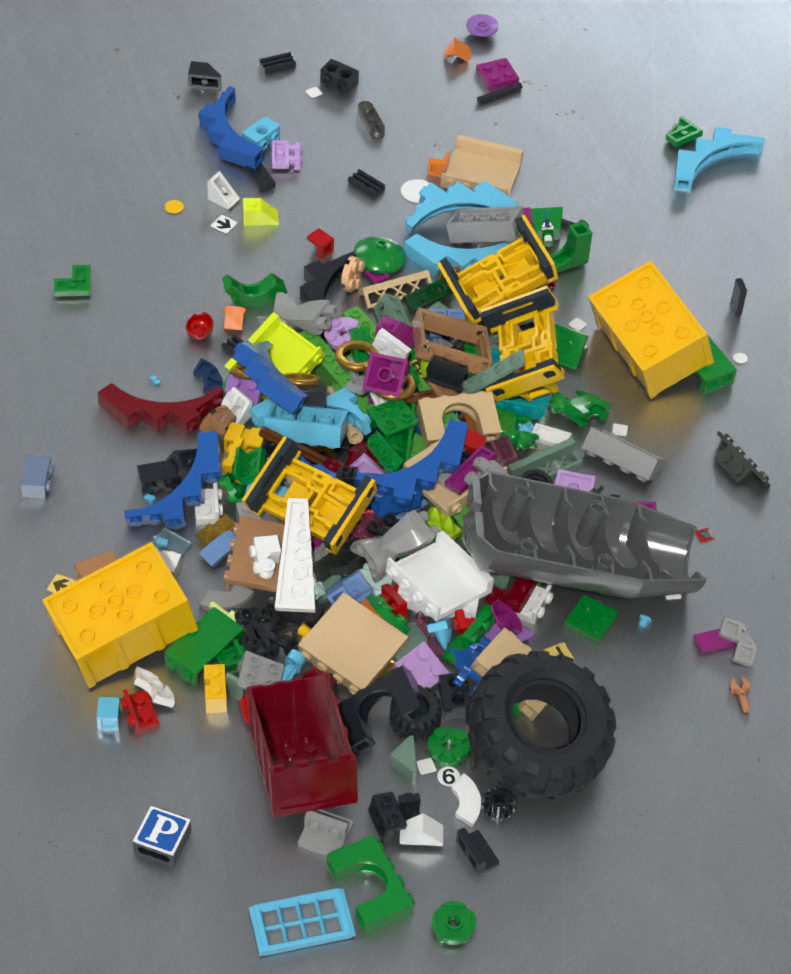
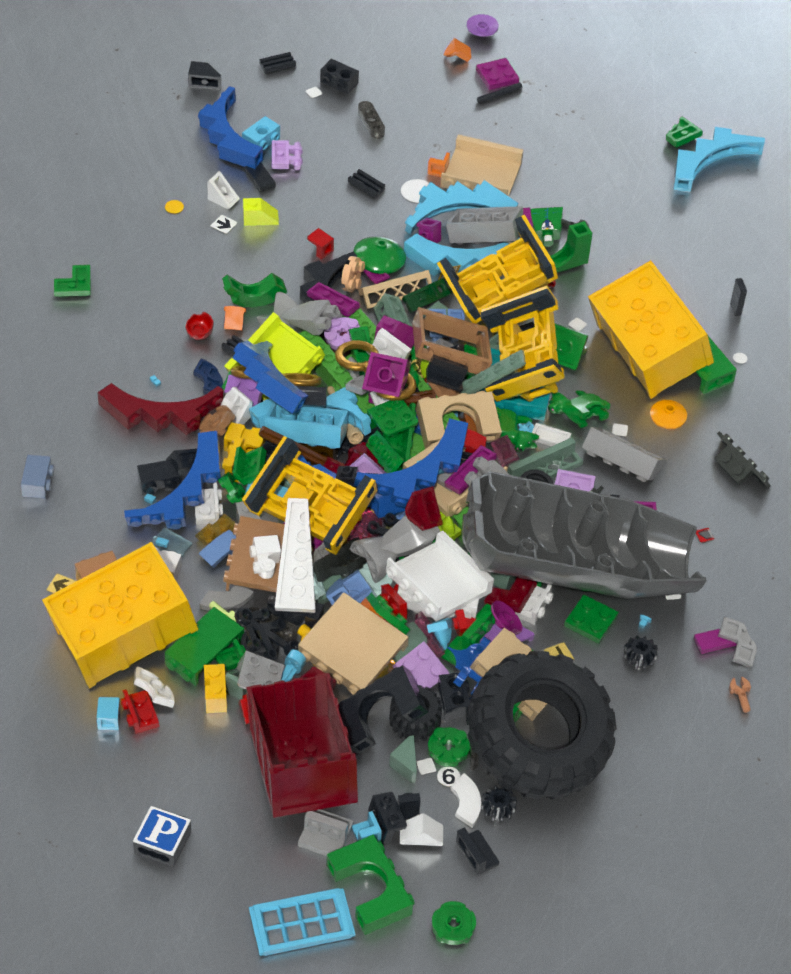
(345, 304): none -> magenta tile
(367, 828): none -> medium azure panel
(423, 509): none -> dark red slope
(430, 229): none -> magenta brick
(640, 652): none -> black gear
(668, 414): none -> light orange dish

